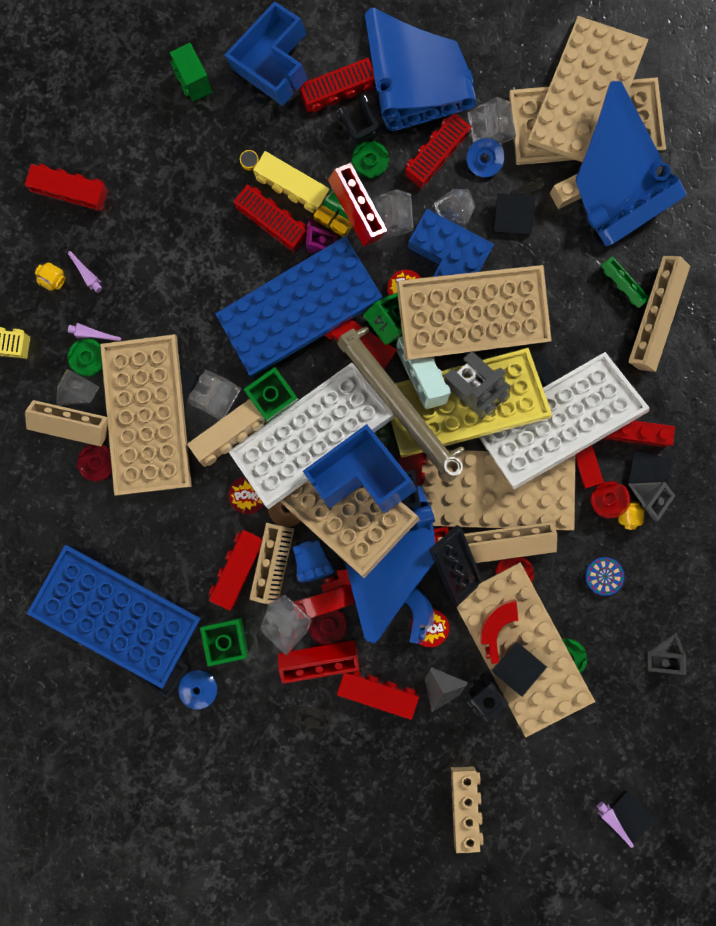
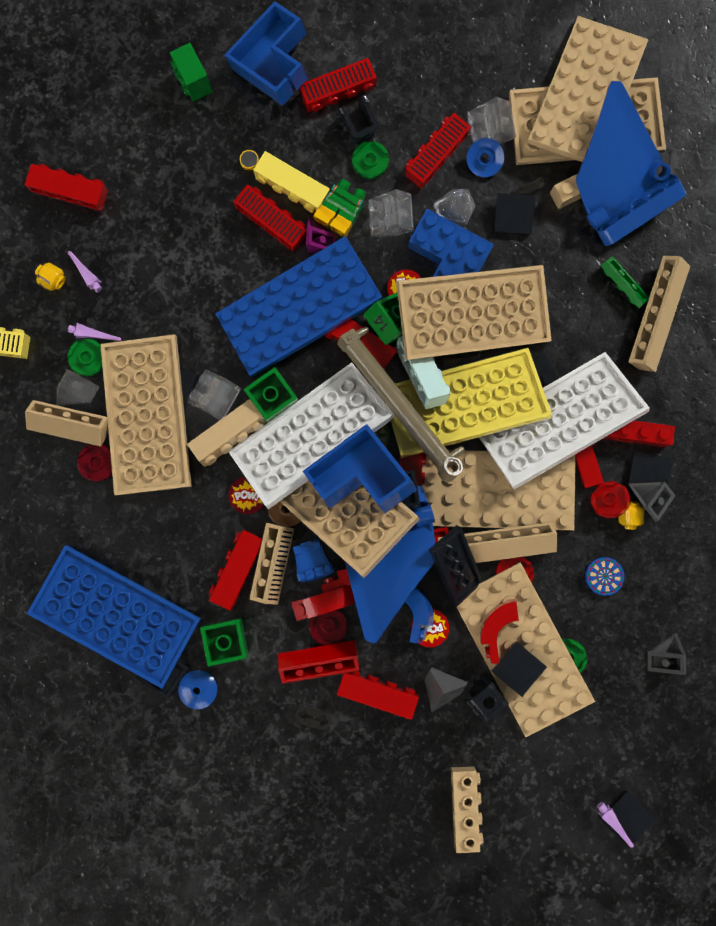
(284, 624): clear slope -> none
(357, 204): red brick -> none
(416, 72): blue panel -> none
(489, 385): dark grey brick -> none

